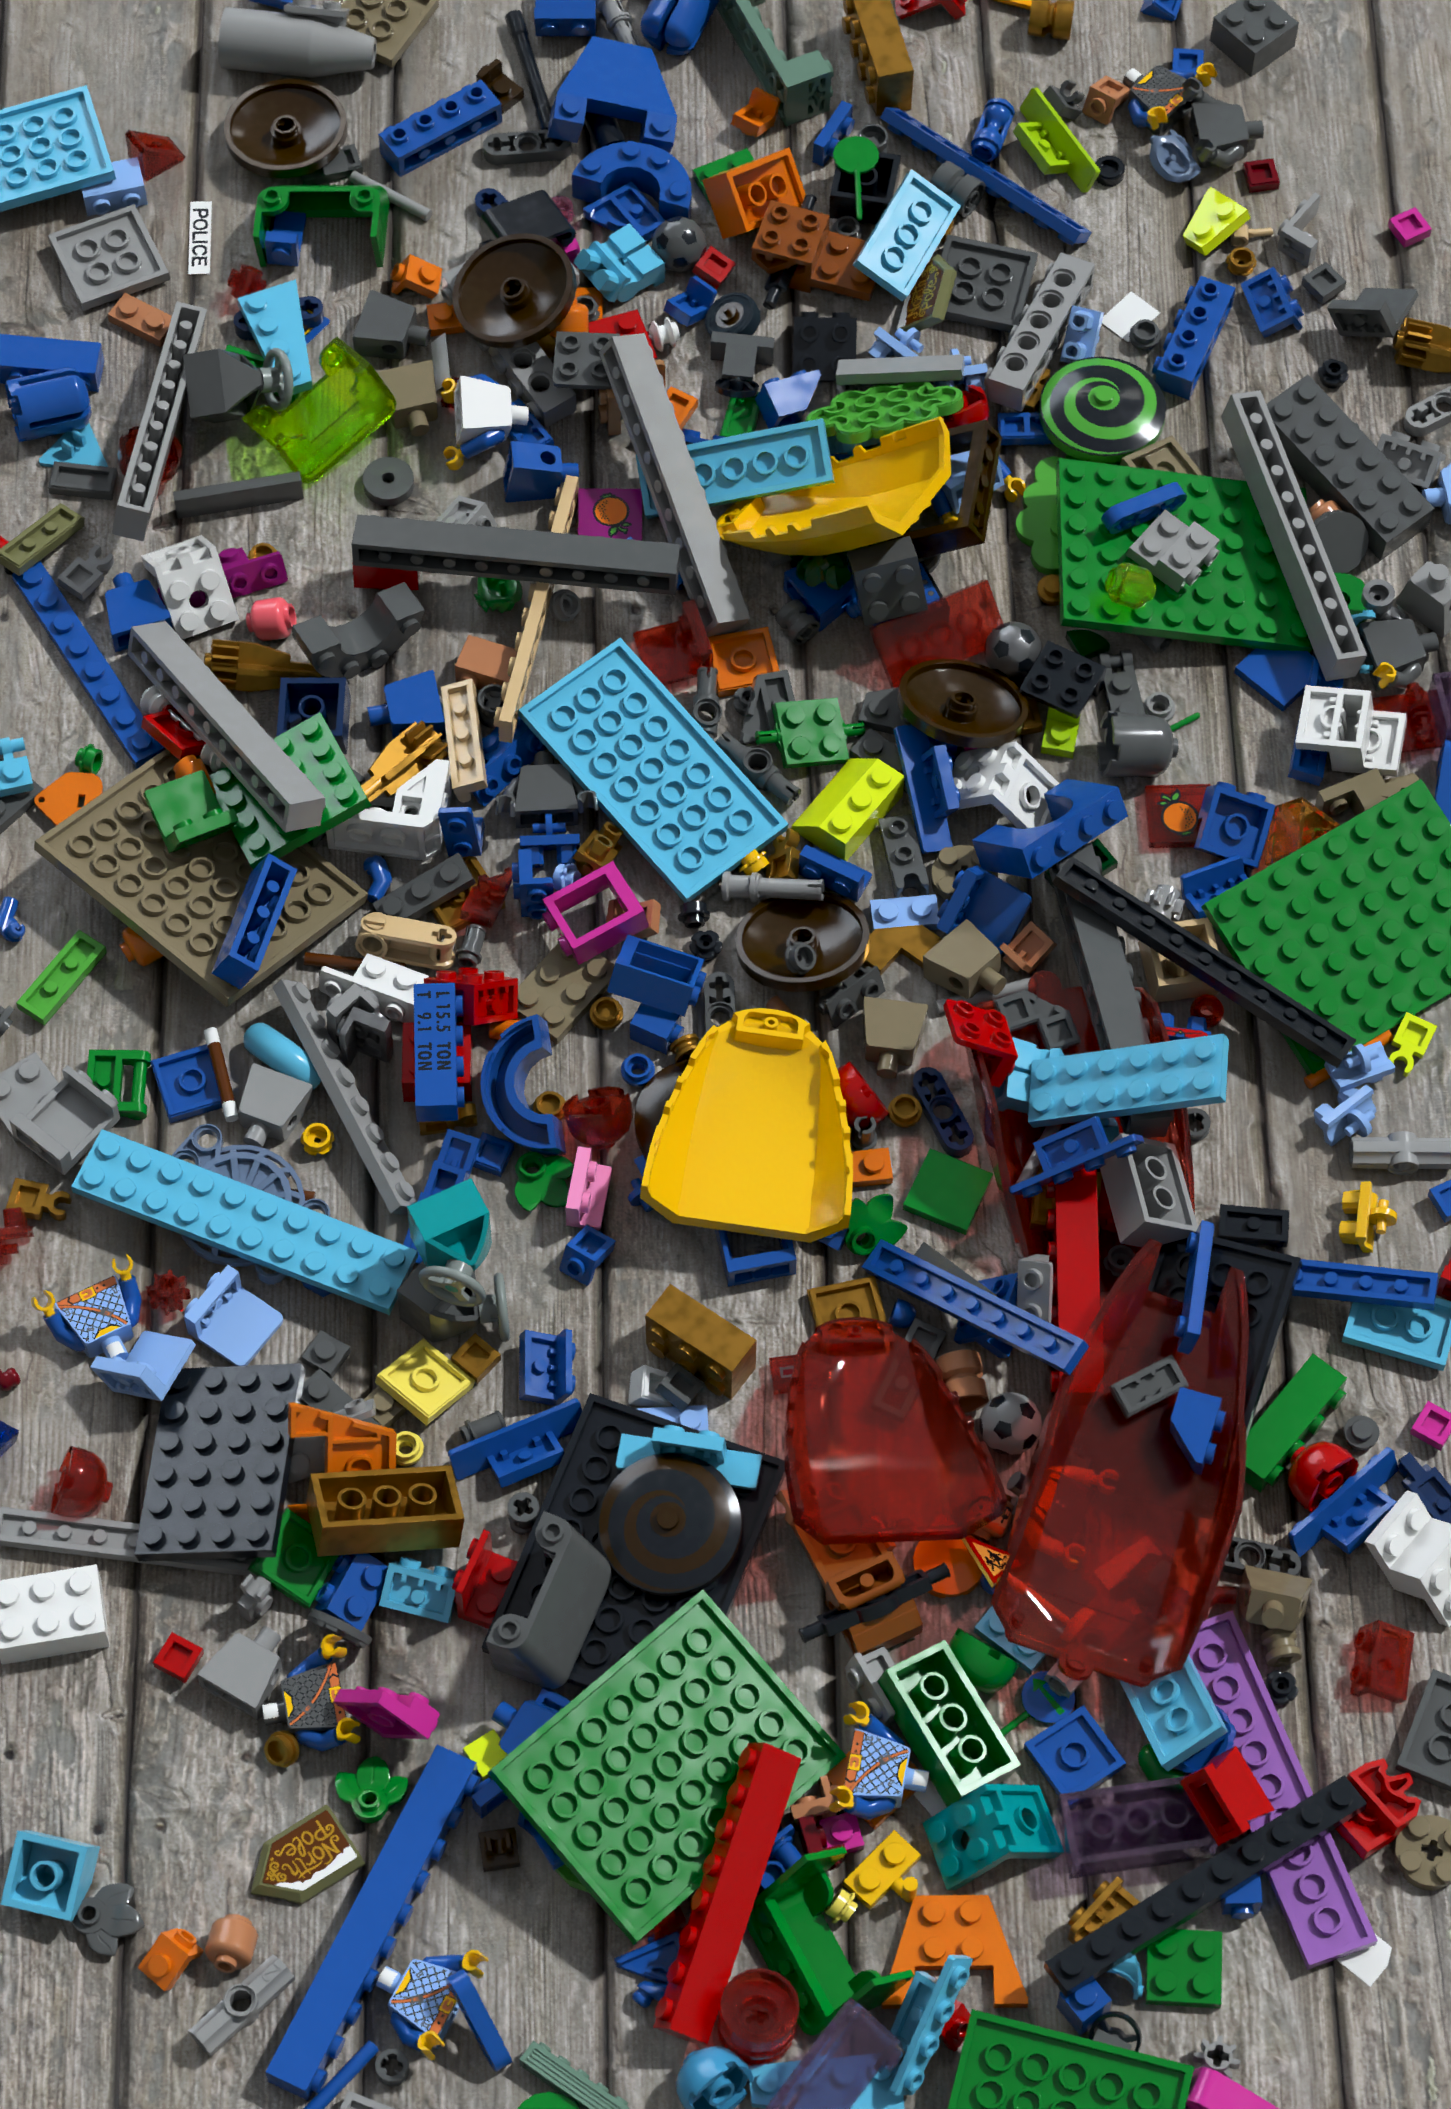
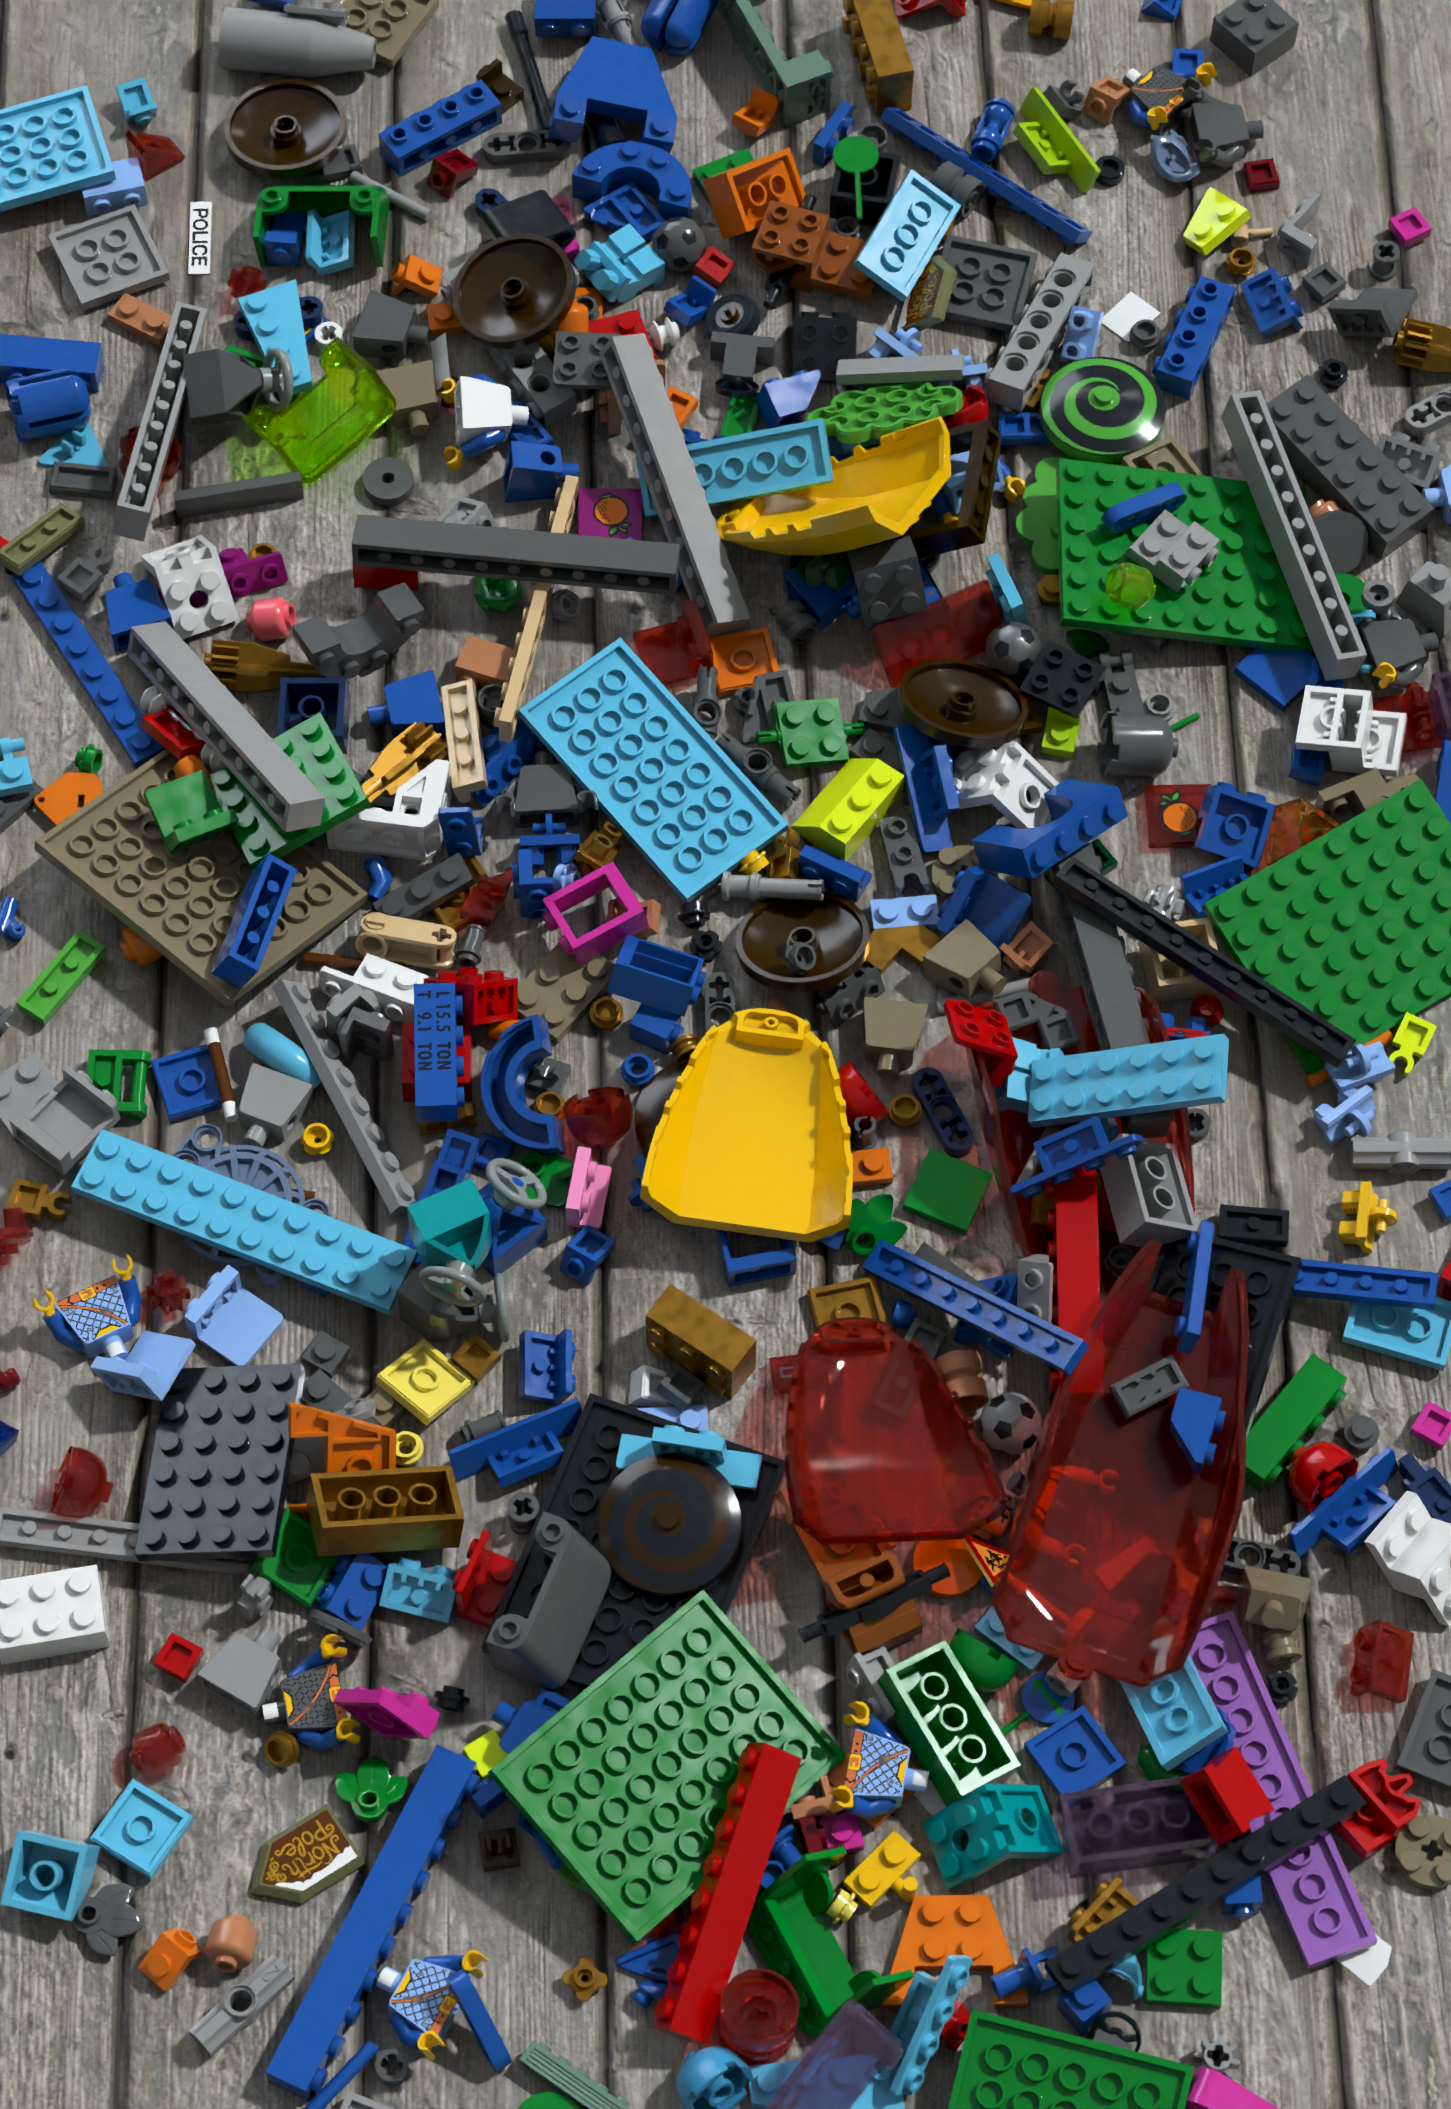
(136, 101): none -> medium azure bracket
(142, 1829): none -> medium azure plate
(157, 1749): none -> clear red head
(327, 328): none -> white bush
(330, 241): none -> medium azure bracket
(449, 170): none -> dark red bracket
(451, 1699): none -> black plate
(513, 1216): none -> blue piece
(548, 1076): none -> dark grey tile
(582, 1989): none -> pearl gold plate
(1005, 591): none -> medium azure plate
(1024, 1974): none -> blue bracket
(1383, 265): none -> dark grey bush

